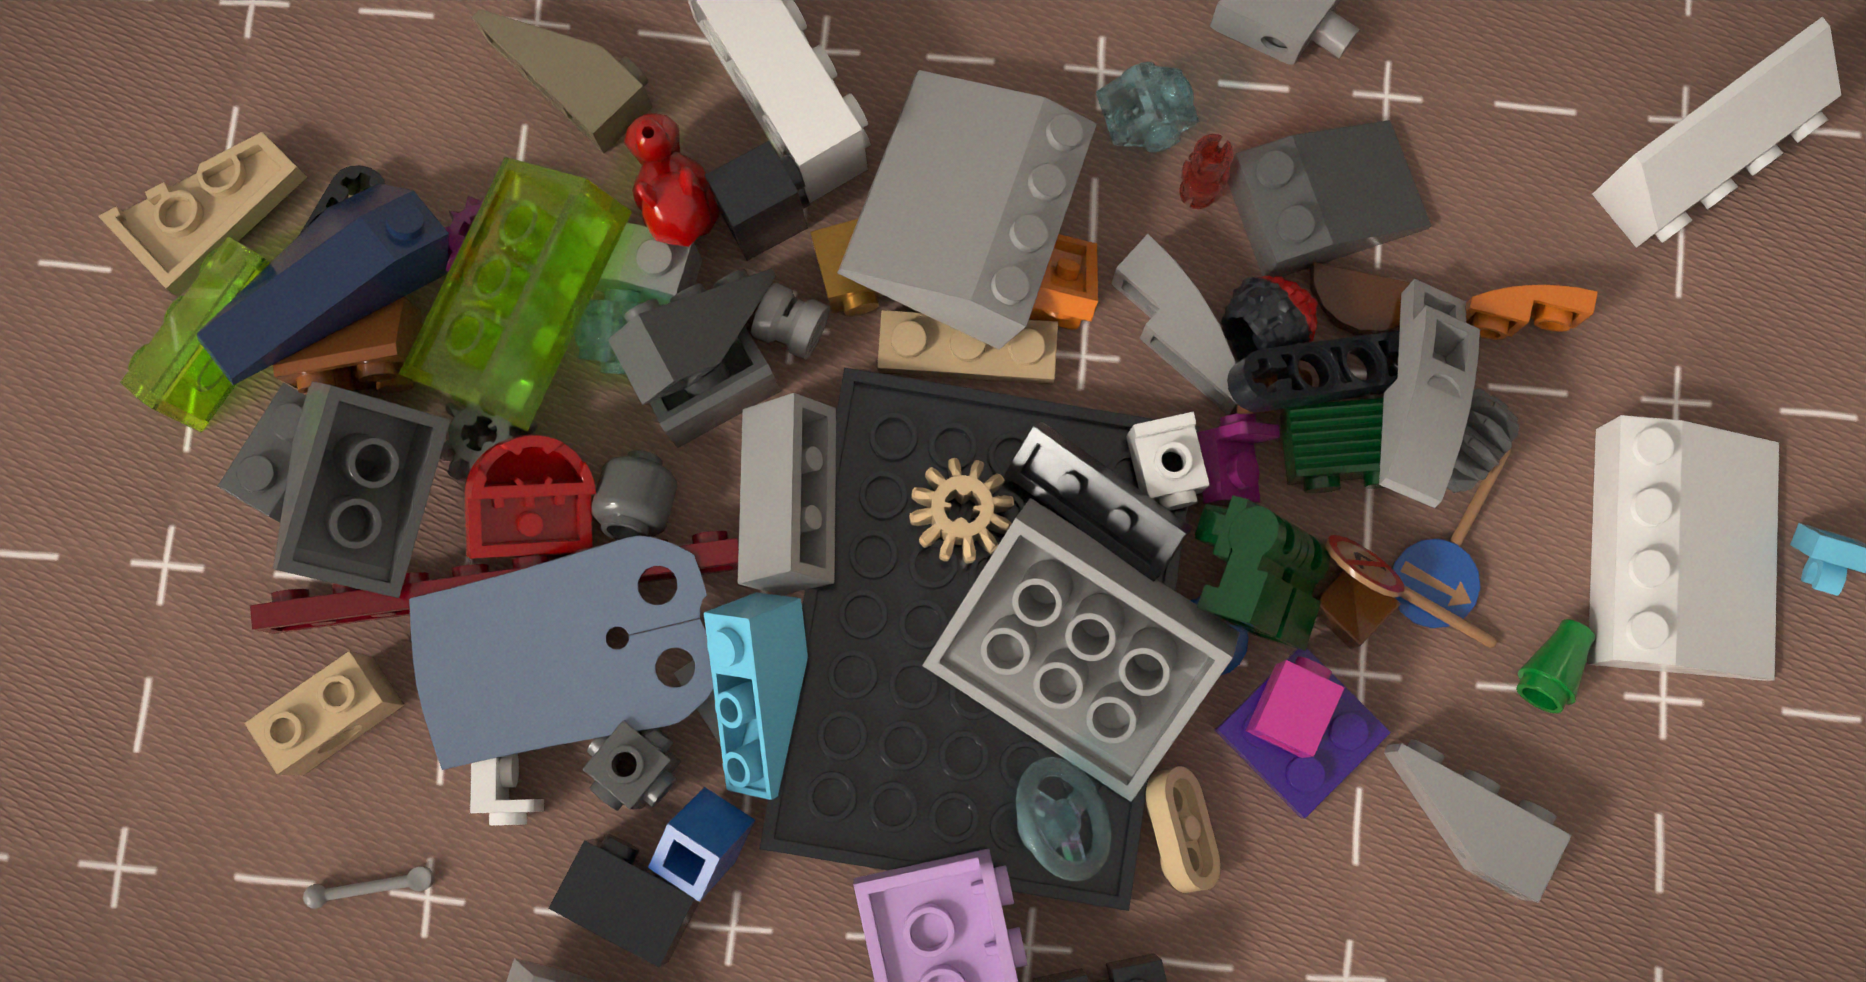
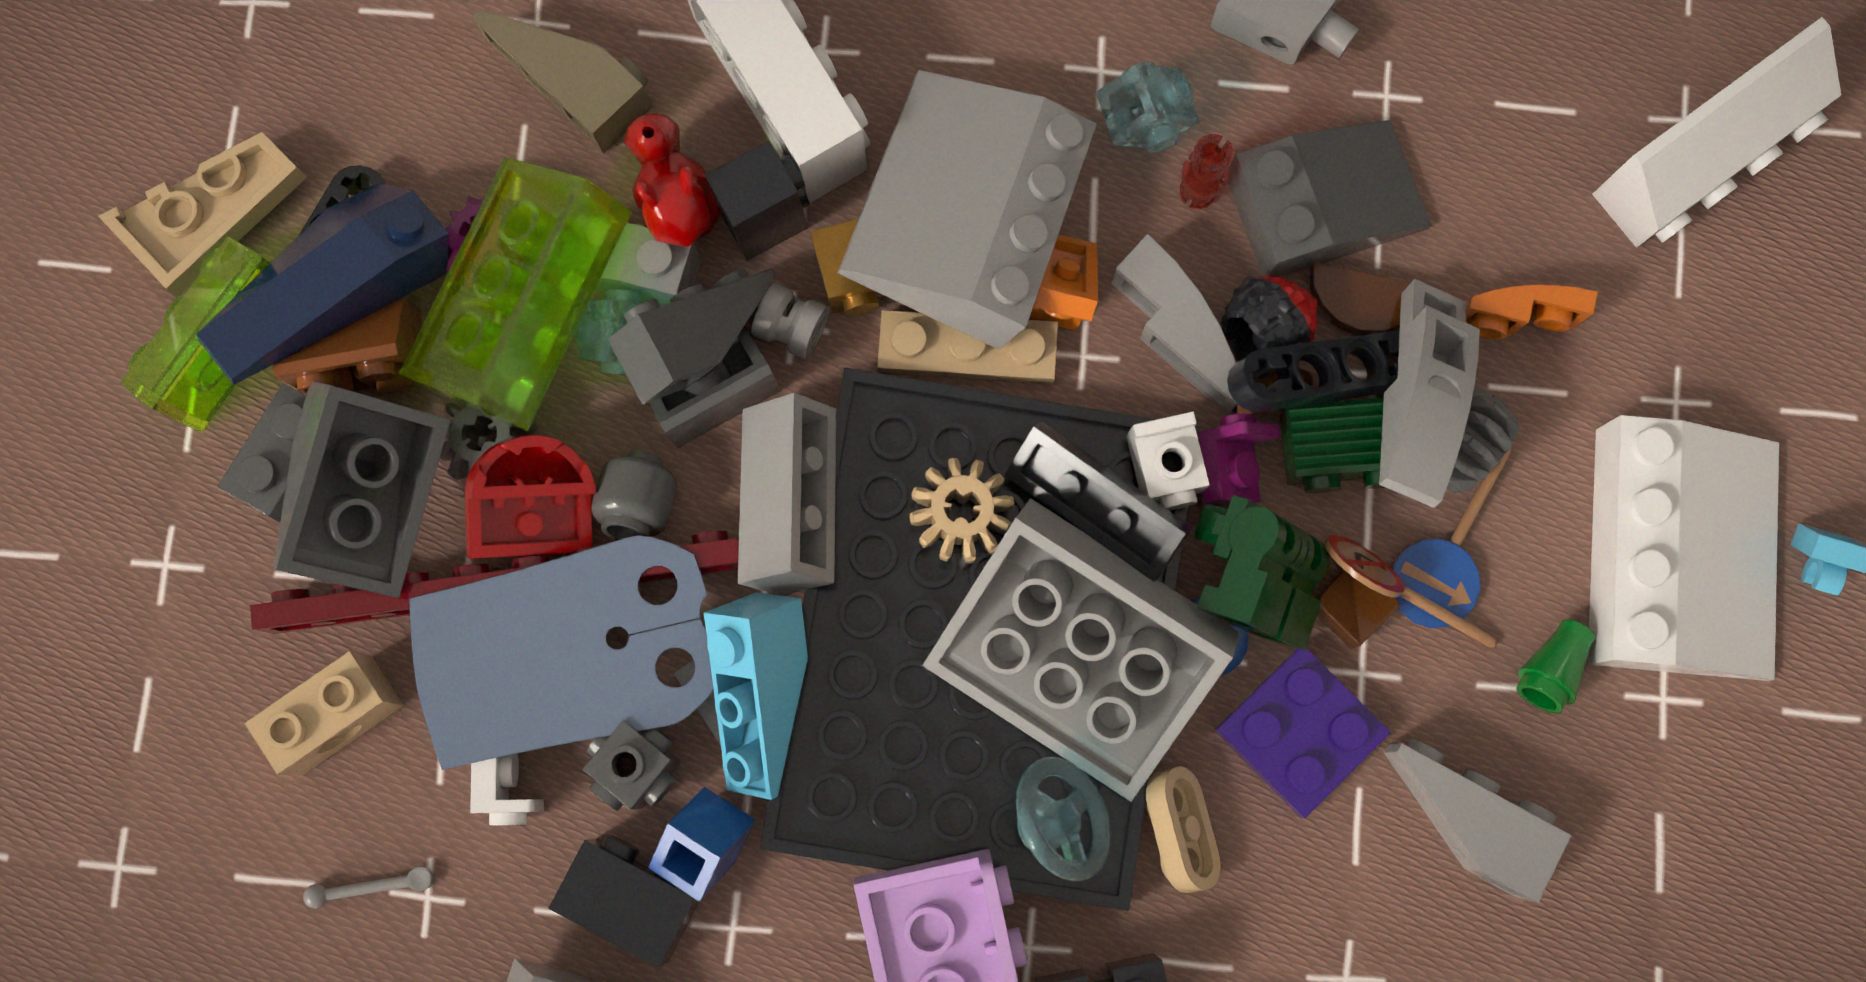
(1296, 706): dark pink brick -> none

